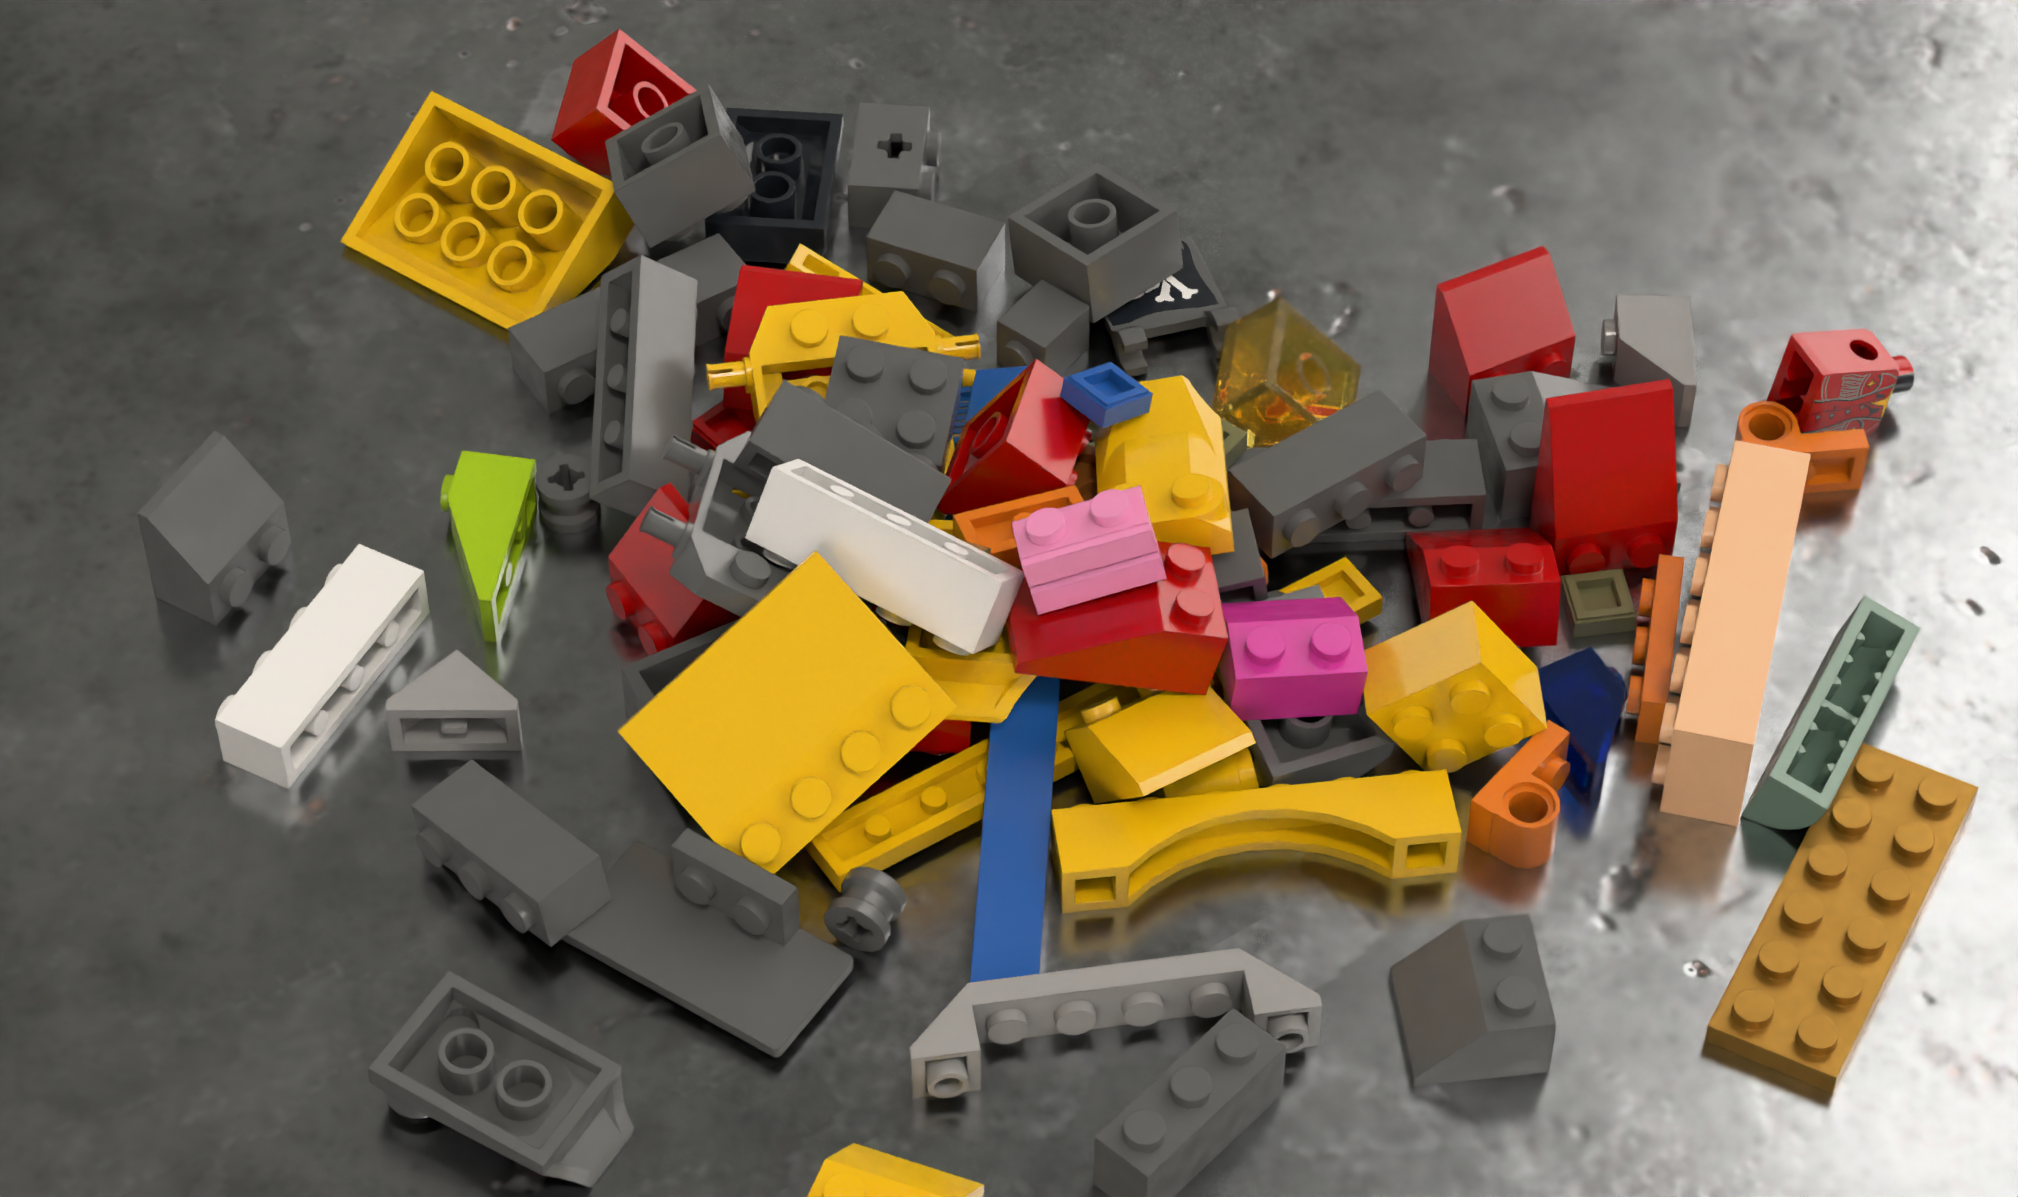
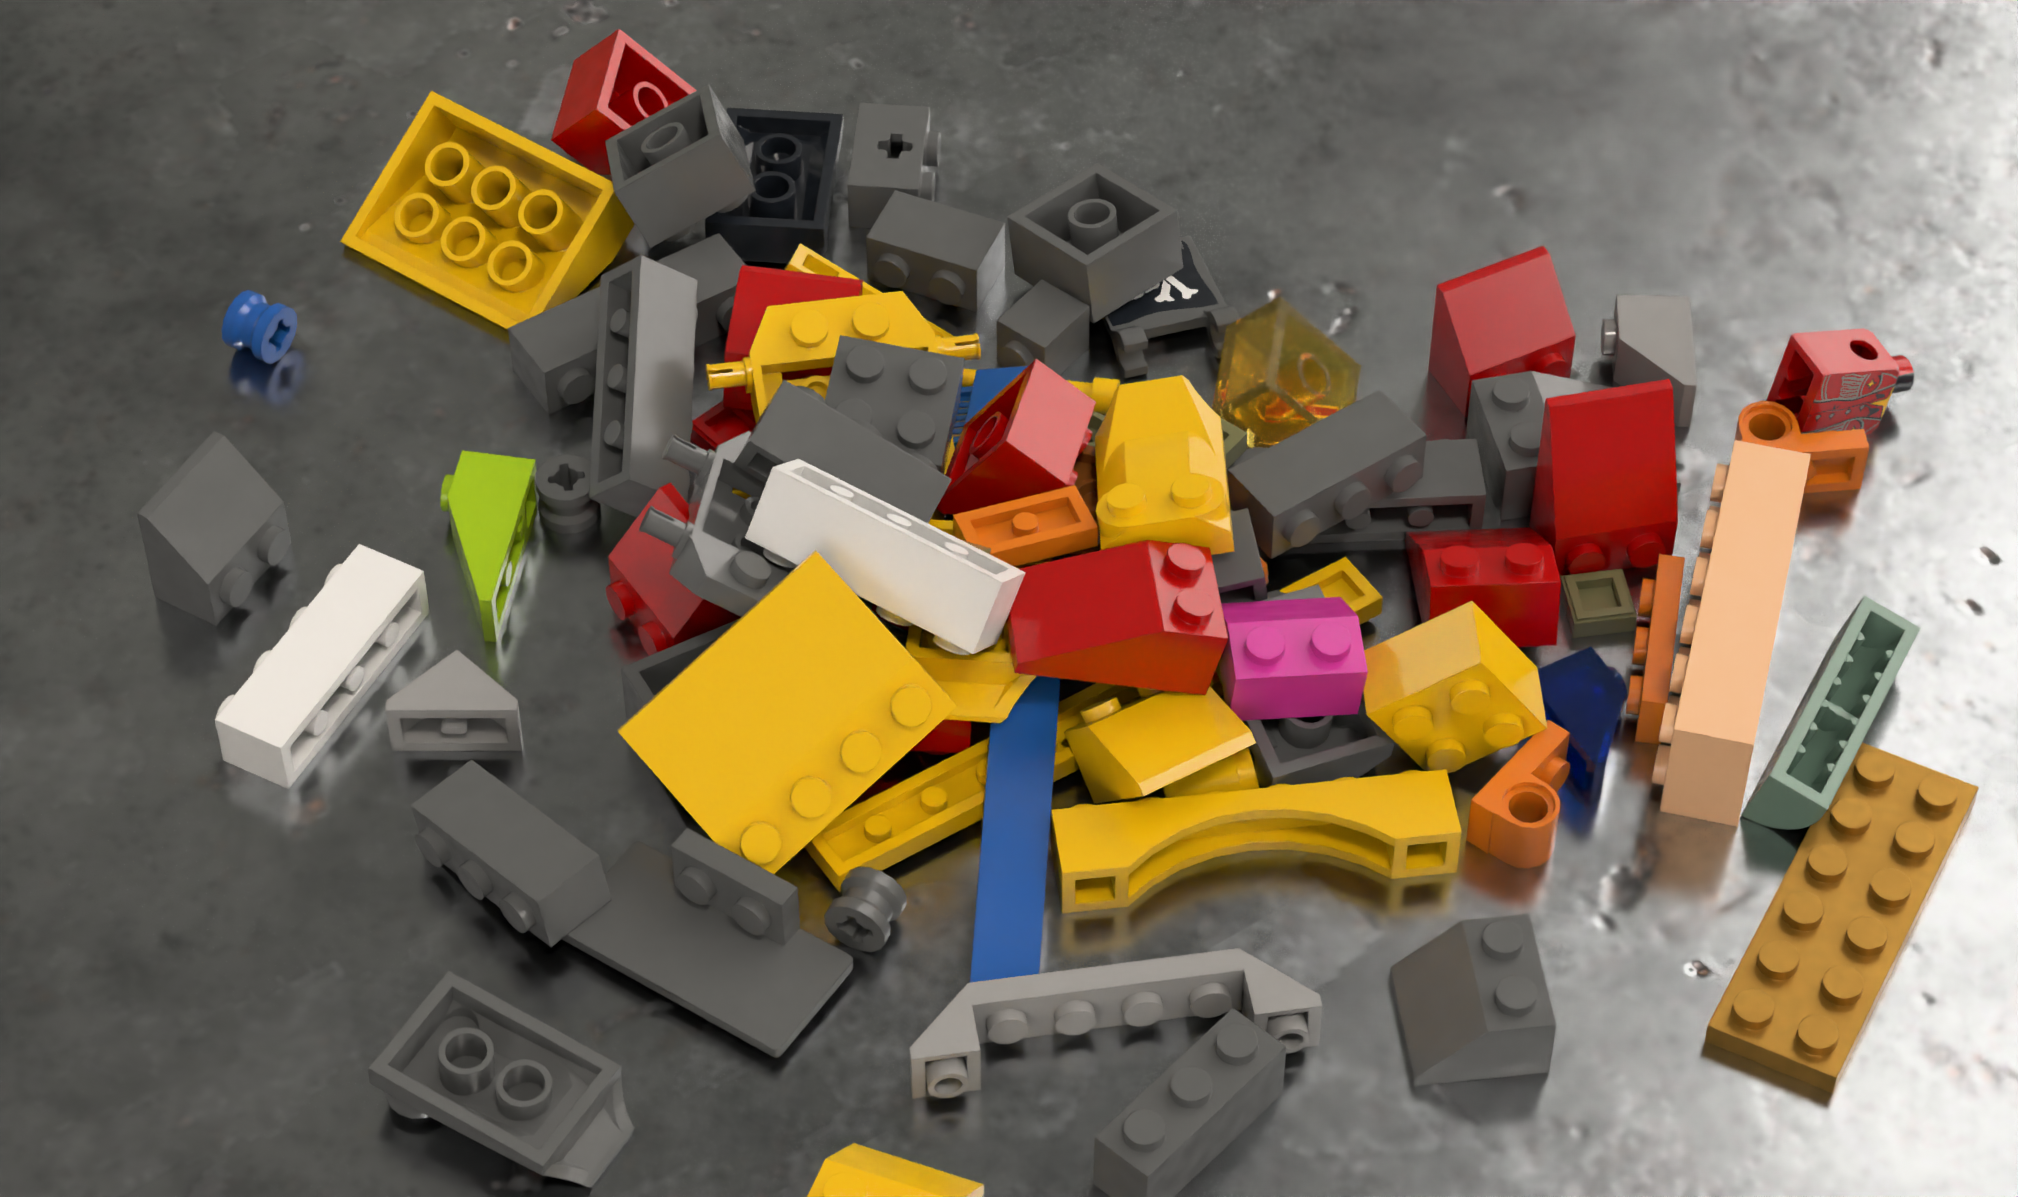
(259, 326): none -> blue wheel
(1088, 549): bright pink brick -> none
(1106, 395): blue tile -> none

